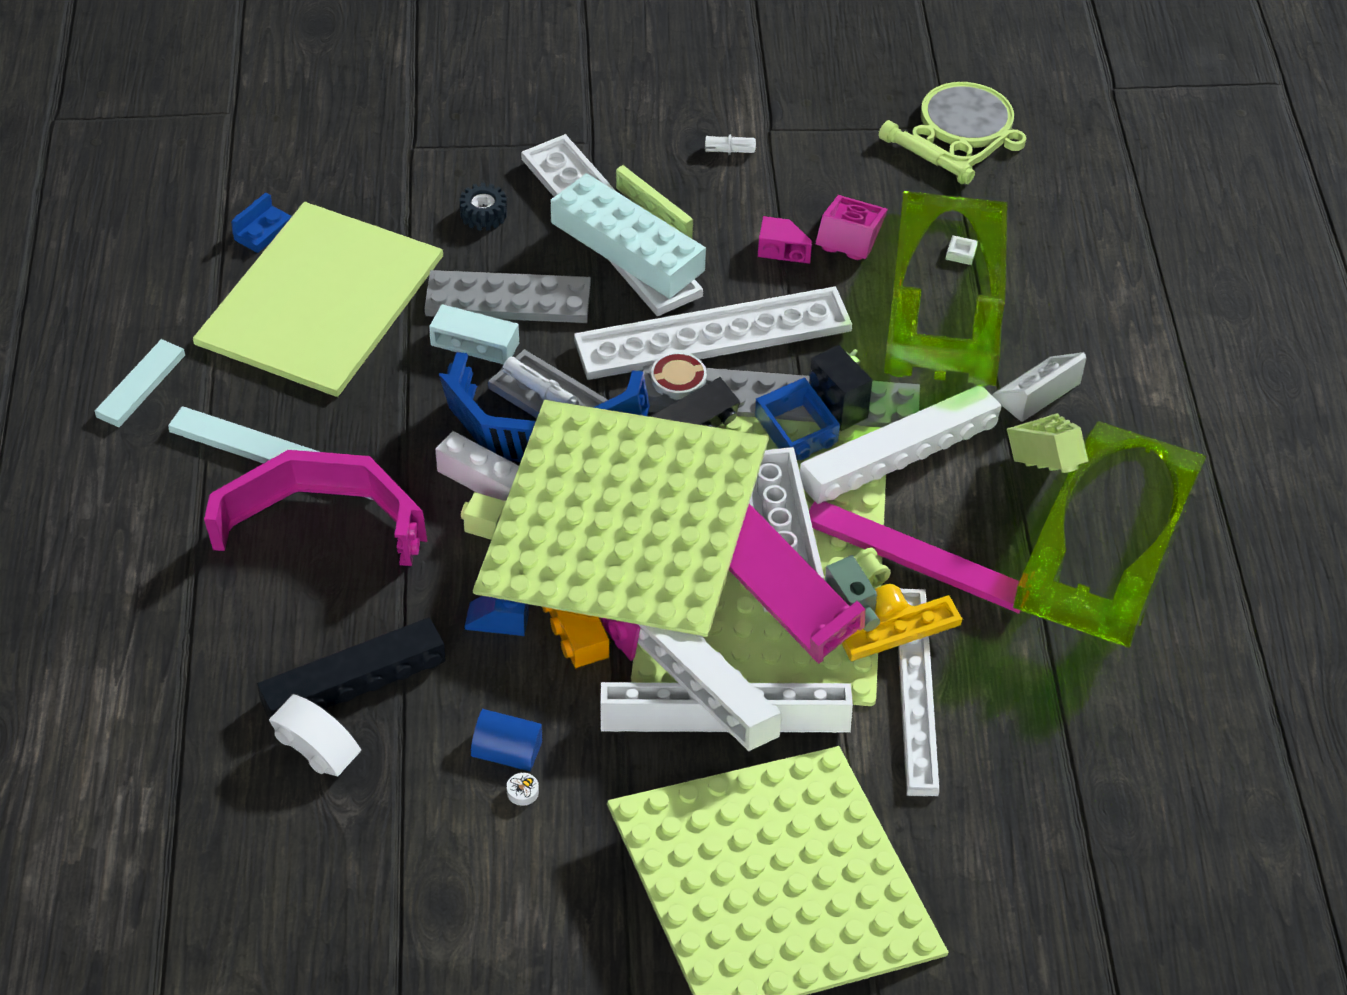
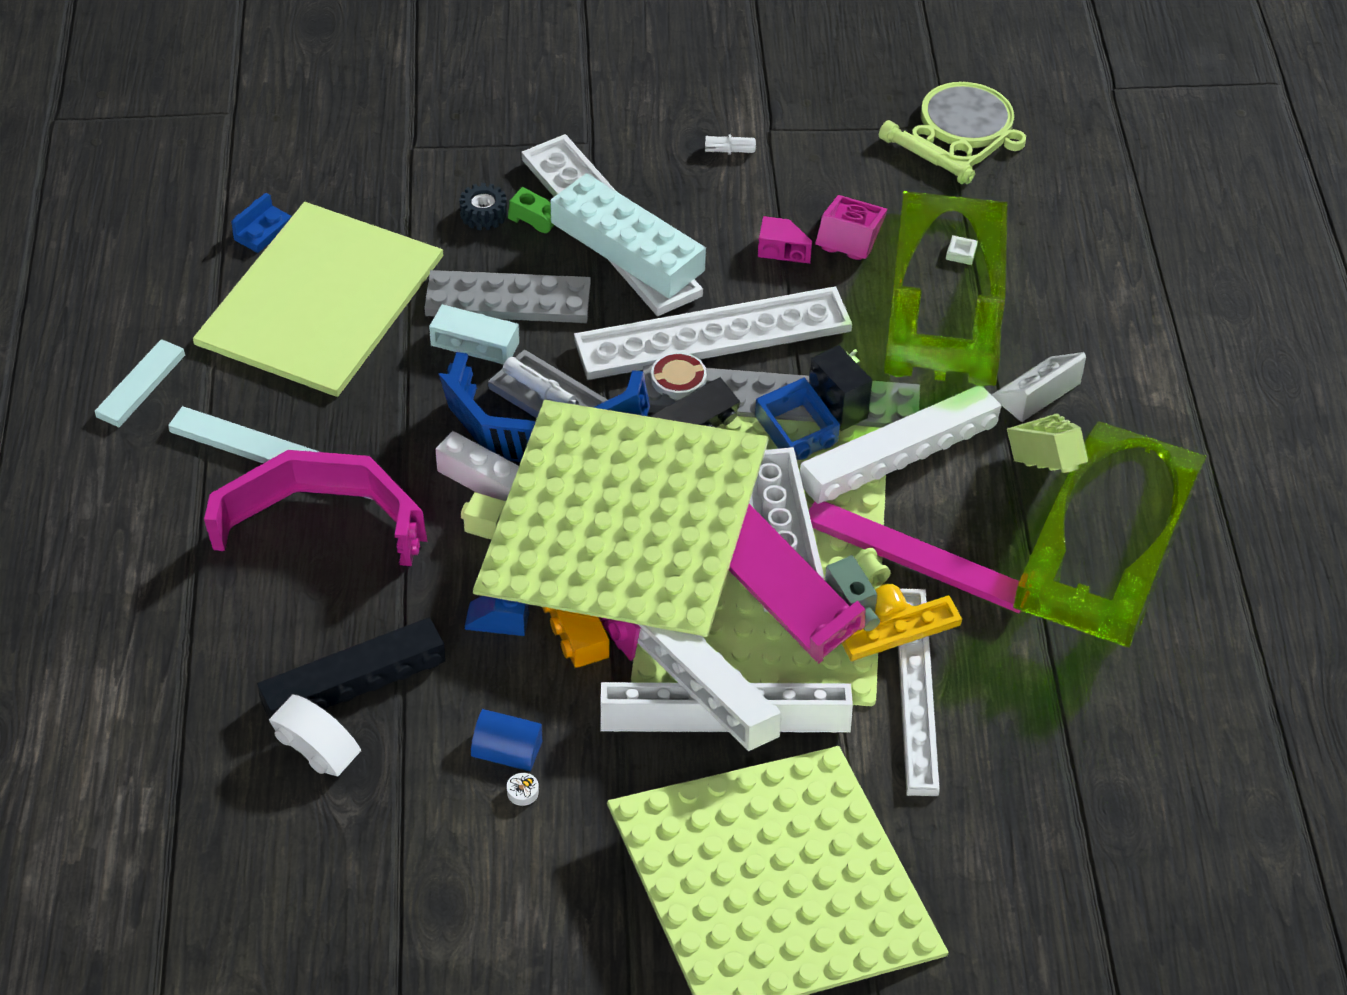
(531, 209): none -> bright green leg
(652, 201): yellowish green tile -> none

